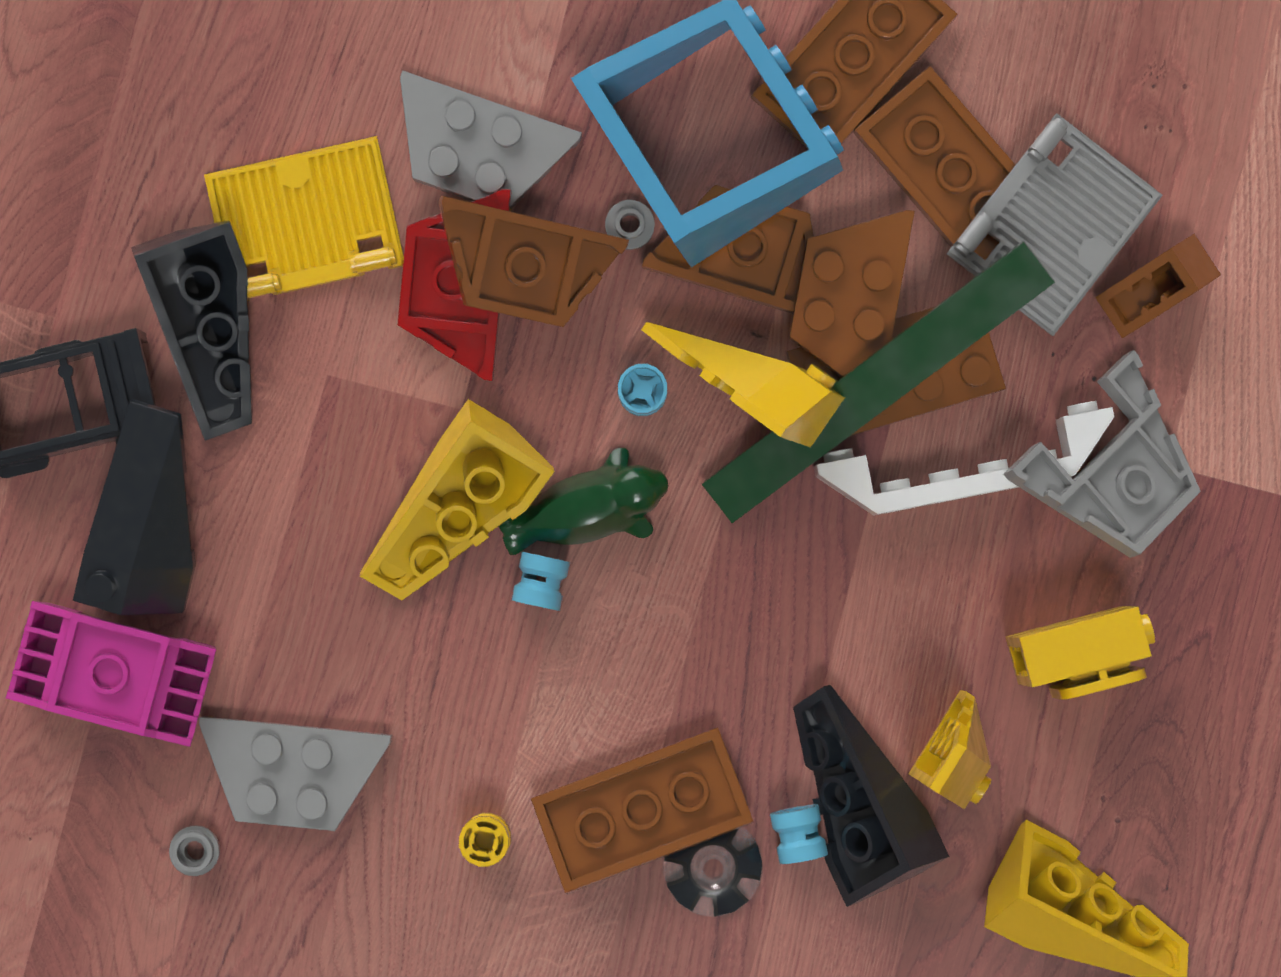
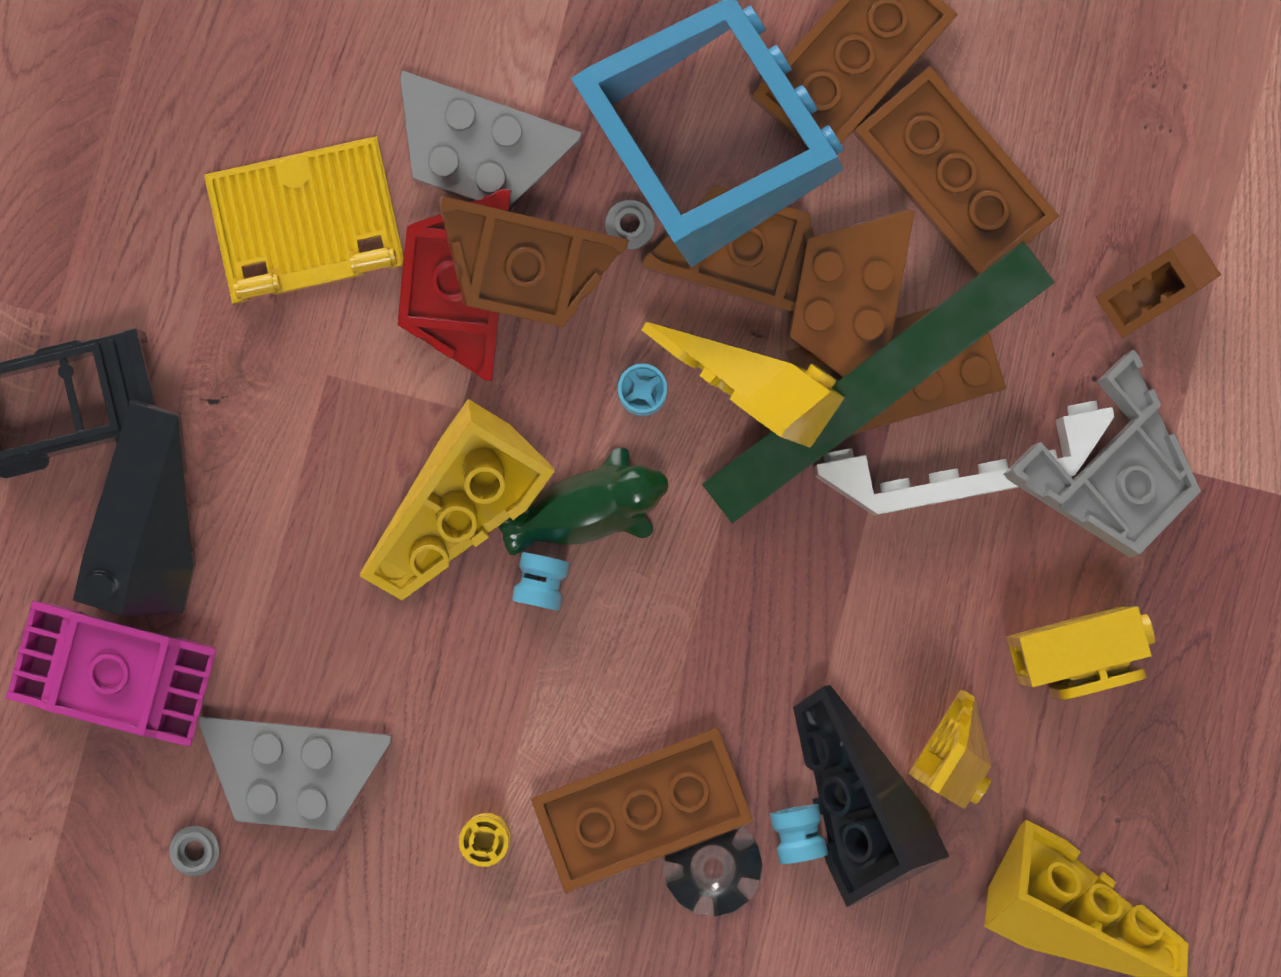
(202, 307): black wedge -> none
(1066, 214): light grey window -> none

